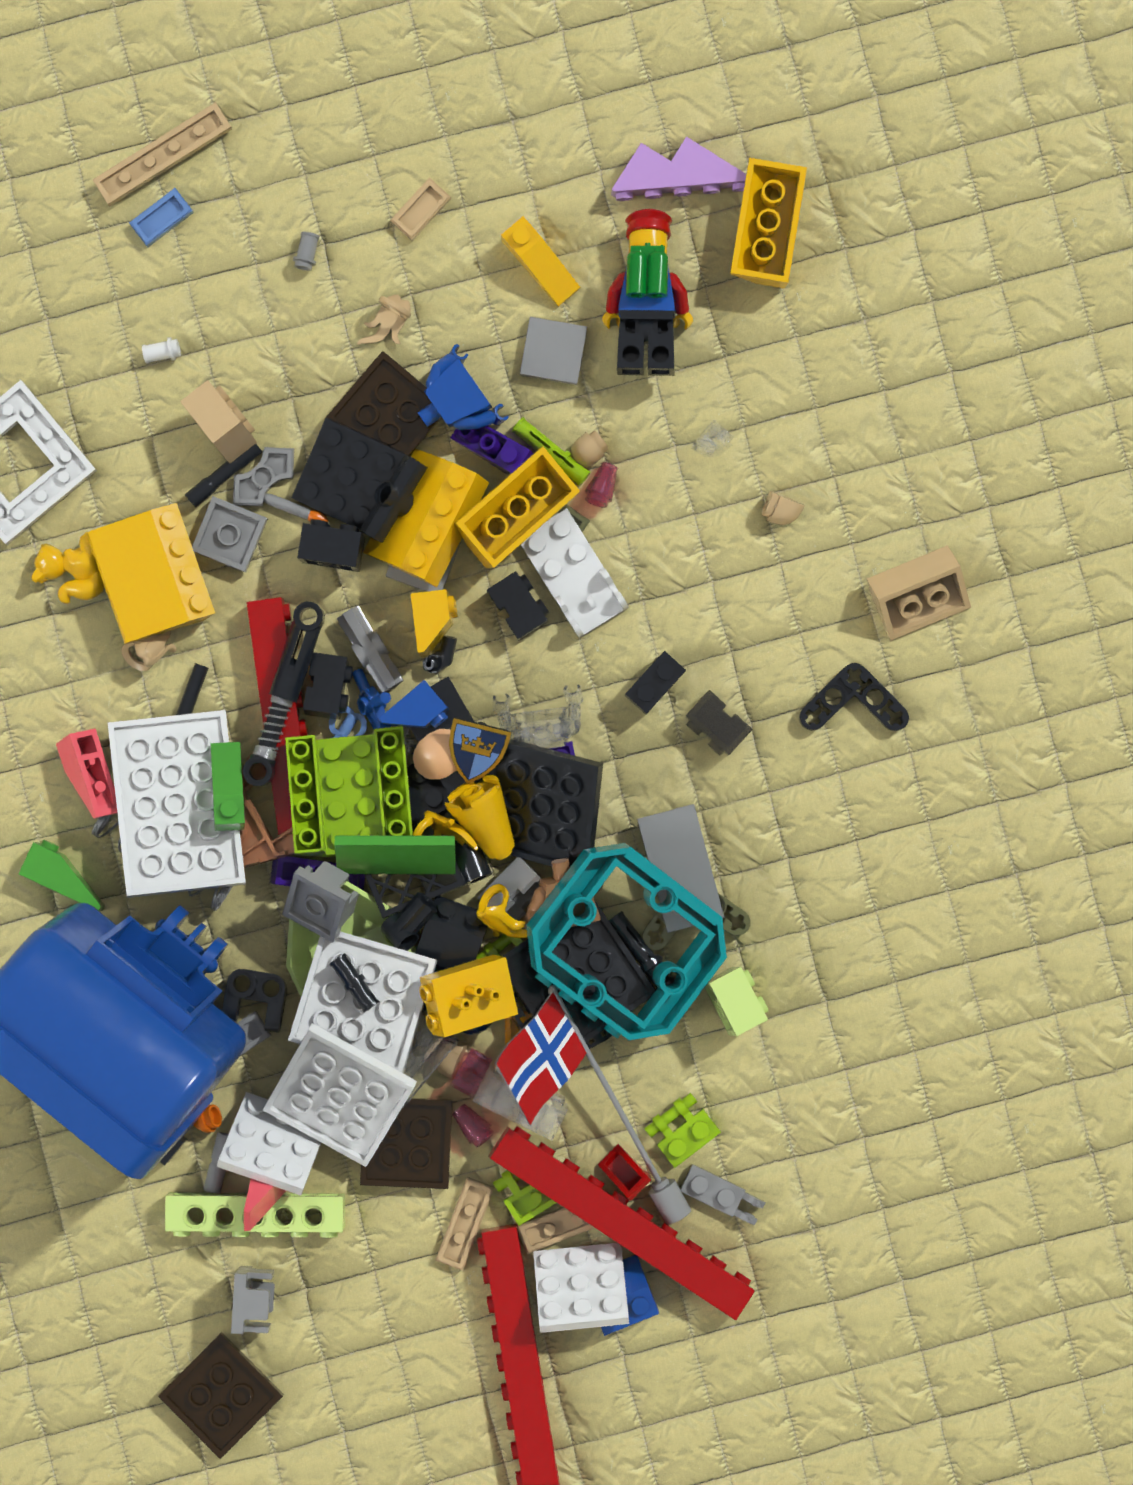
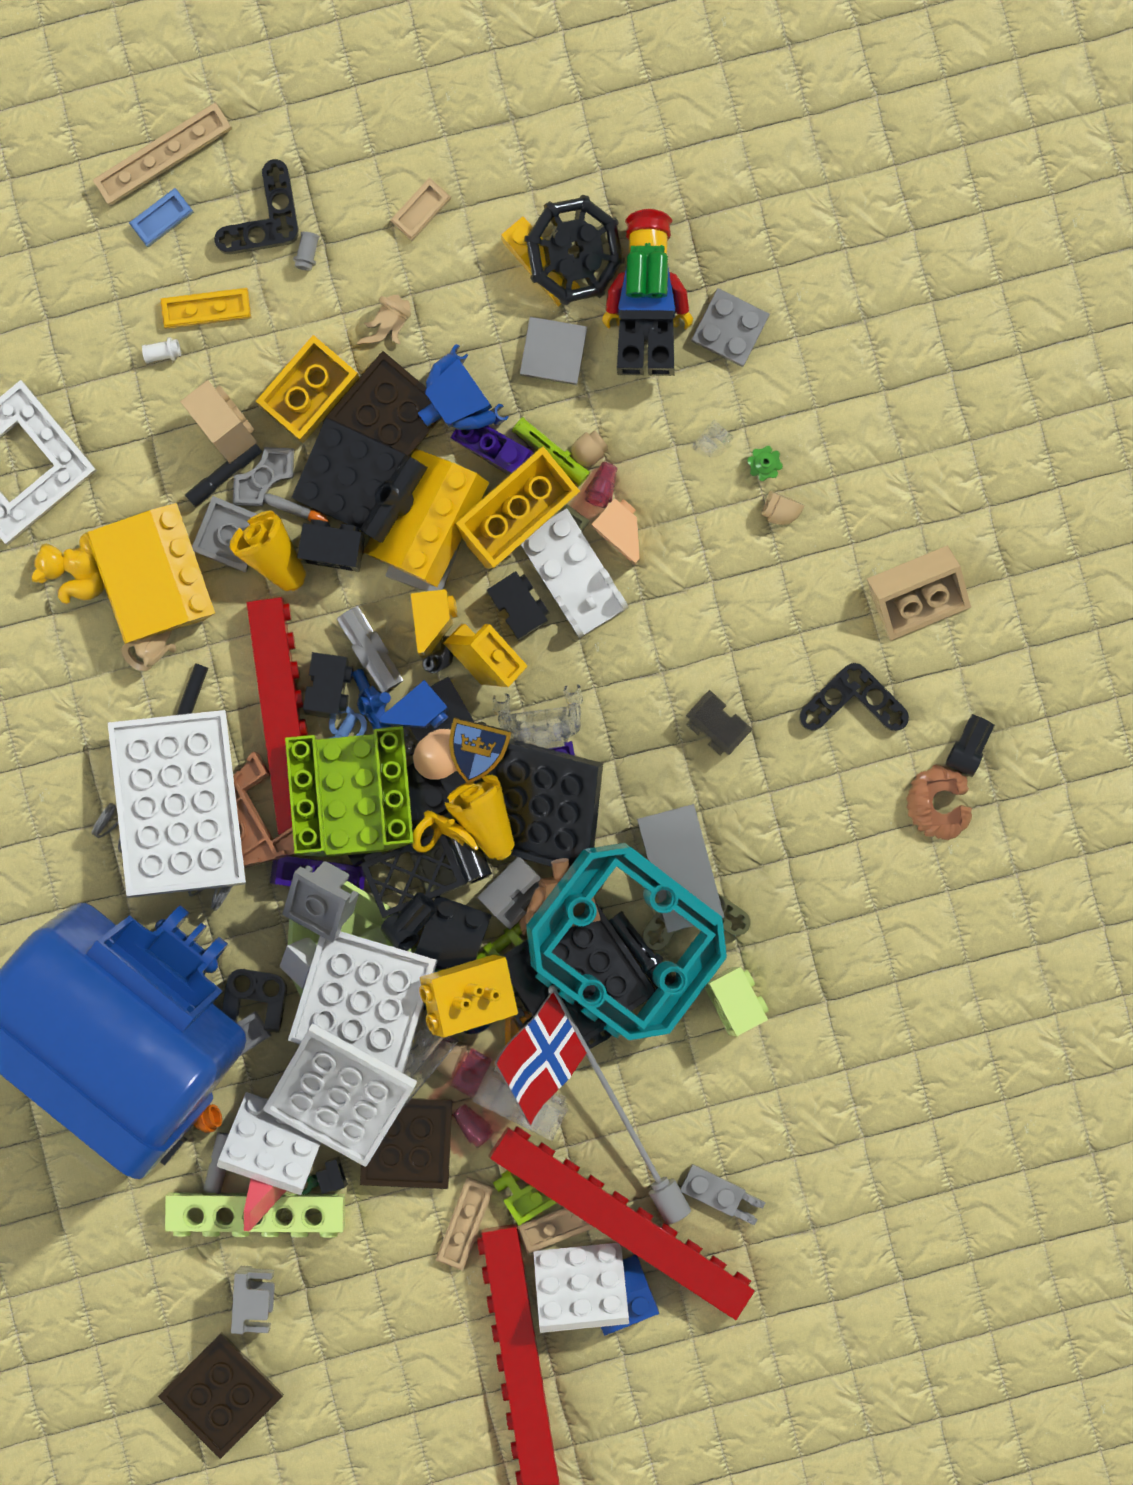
(57, 873): bright green slope -> none
(88, 771): coral slope -> none
(206, 308): none -> yellow tile
(227, 786): bright green slope -> none
(269, 551): none -> yellow cone
(270, 226): none -> black beam
(285, 690): black piece -> none
(298, 960): none -> white panel
(307, 389): none -> yellow brick
(328, 1178): none -> black piece
(354, 982): black pin -> none
(395, 854): bright green tile -> none
(485, 655): none -> yellow panel
(496, 917): yellow piece -> none
(590, 249): none -> black plate
(619, 528): none -> light nougat slope
(625, 1172): red slope -> none
(655, 682): black brick -> none
(689, 170): lavender slope -> none
(689, 1136): lime plate -> none
(730, 327): none -> light grey plate
(764, 463): none -> bright green plant
(768, 222): yellow slope -> none
(921, 808): none -> nougat piece
(967, 752): none -> black piece

